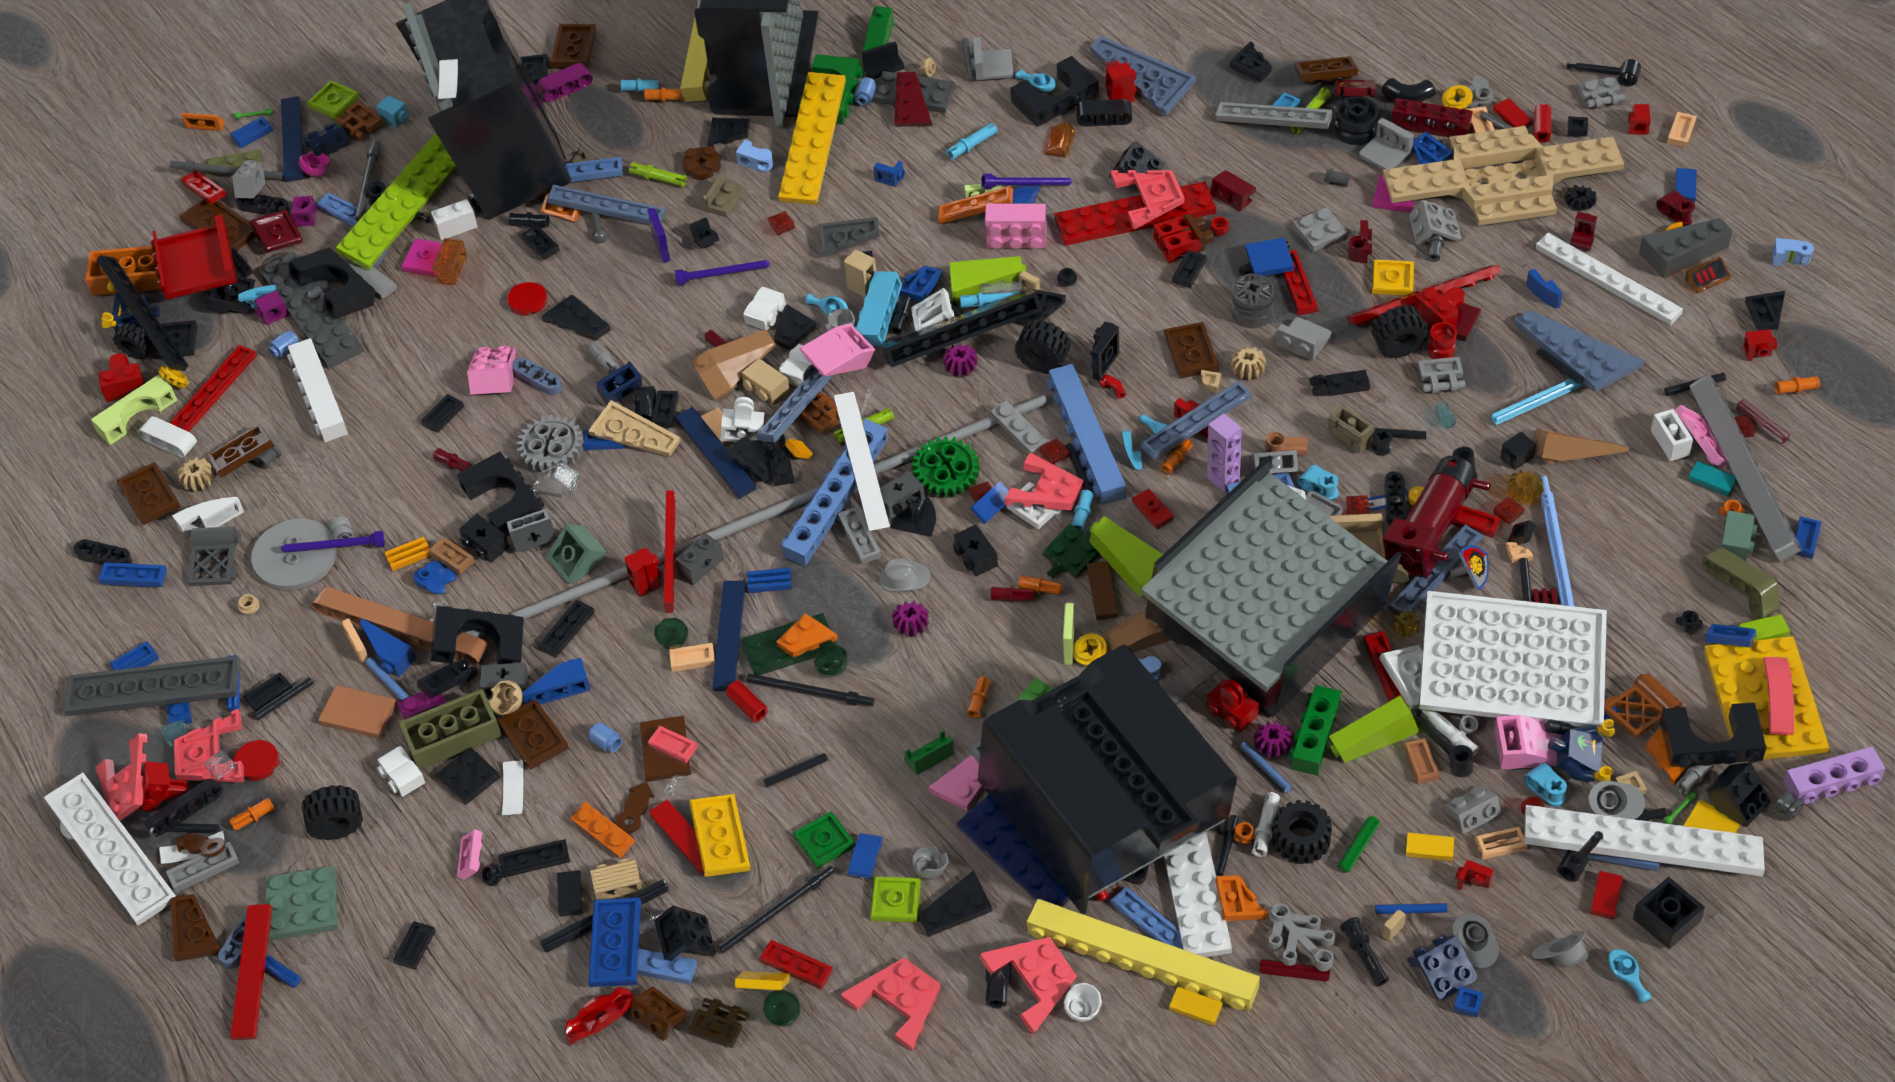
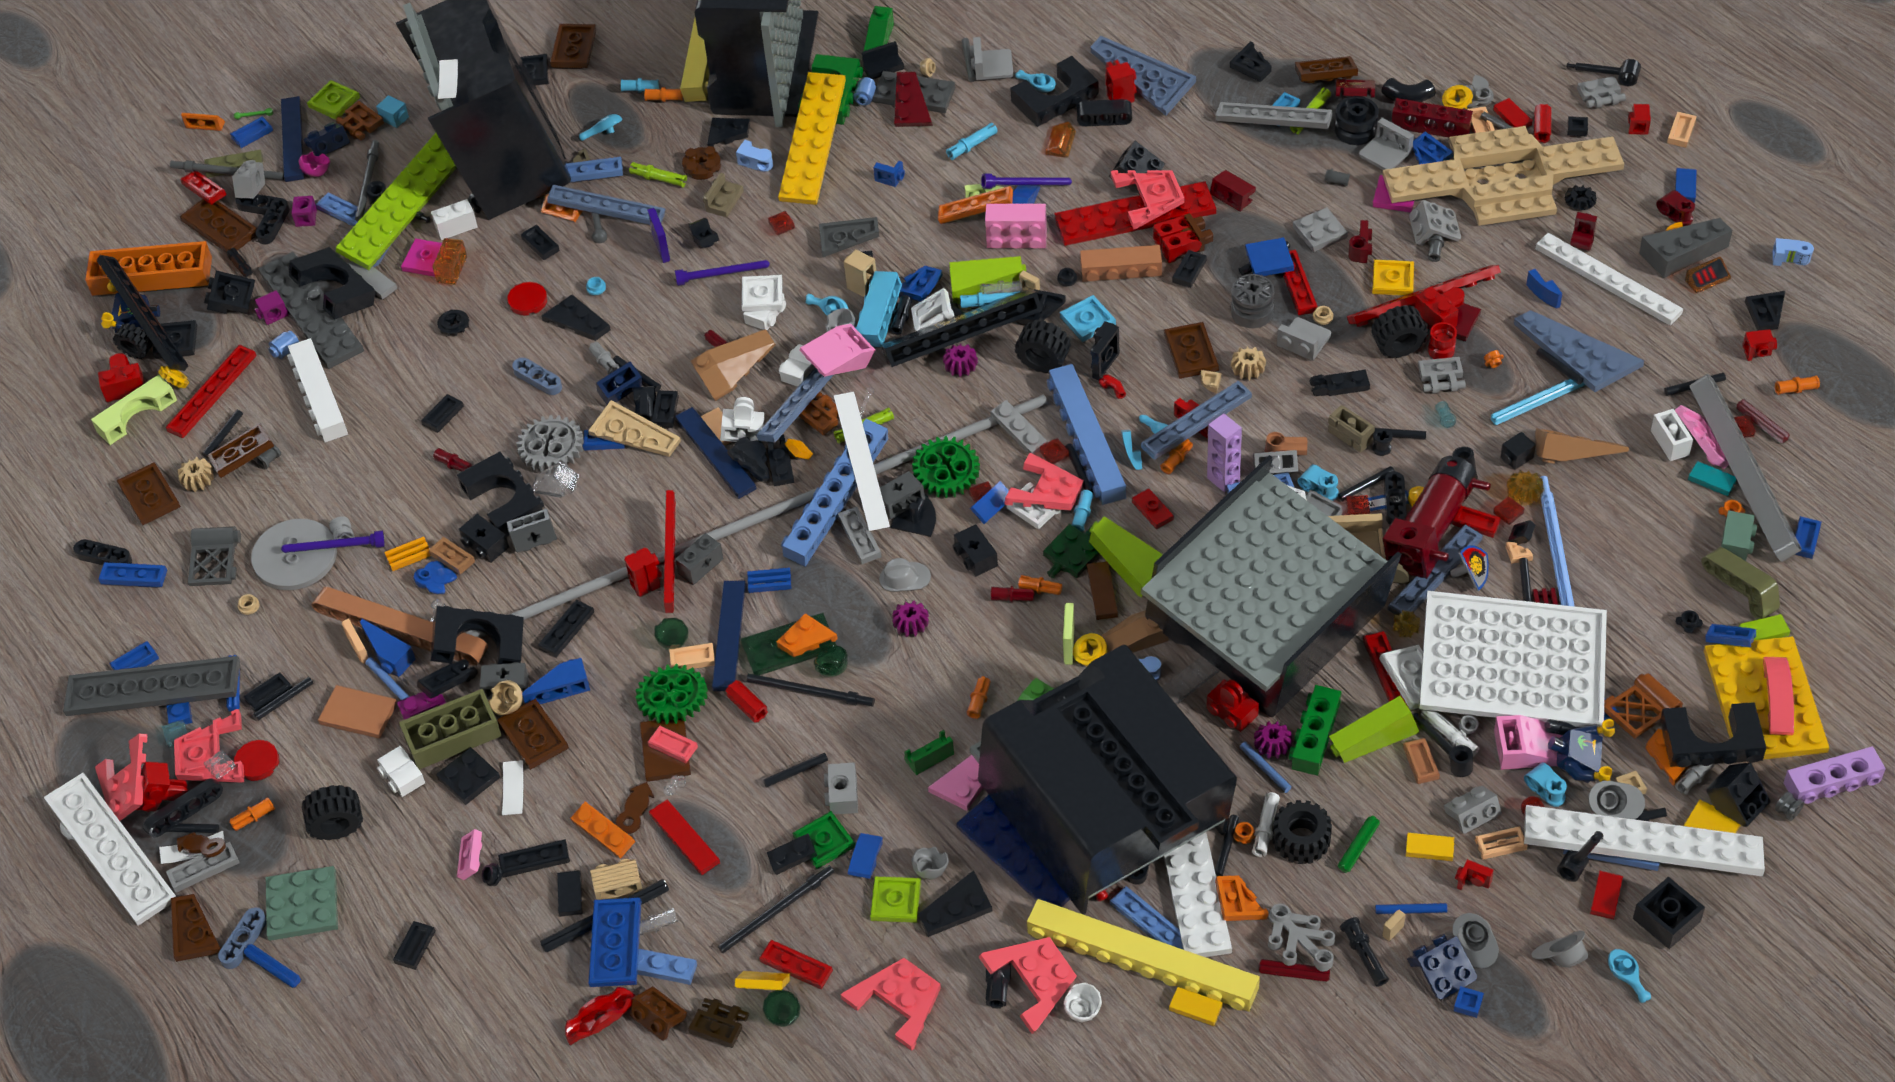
(167, 437): white beam -> none
(194, 260): red panel -> none
(207, 514): white slope -> none
(222, 433): none -> black bar
(250, 295): medium azure slope -> none
(251, 972): red tile -> none
(276, 231): dark red tile -> none
(450, 317): none -> black gear
(491, 370): bright pink slope -> none
(529, 219): black pin -> none
(564, 82): magenta beam -> none
(575, 553): sand green slope -> none
(595, 286): none -> medium azure plate
(604, 124): none -> medium azure piece
(605, 737): medium blue brick -> none
(645, 379): none -> black bar
(671, 694): none -> green gear
(683, 930): black bracket -> none
(719, 835): yellow tile -> none
(762, 293): none -> white tile
(765, 381): tan brick -> none
(792, 854): none -> black plate
(793, 327): black wing -> none
(841, 776): none -> light grey brick
(1086, 317): none -> medium azure plate
(1121, 263): none -> nougat brick
(1219, 226): red tile -> none
(1323, 315): none -> tan plate
(1365, 484): none -> black bar
(1493, 359): none -> orange plate
(1691, 796): bright green hinge -> none

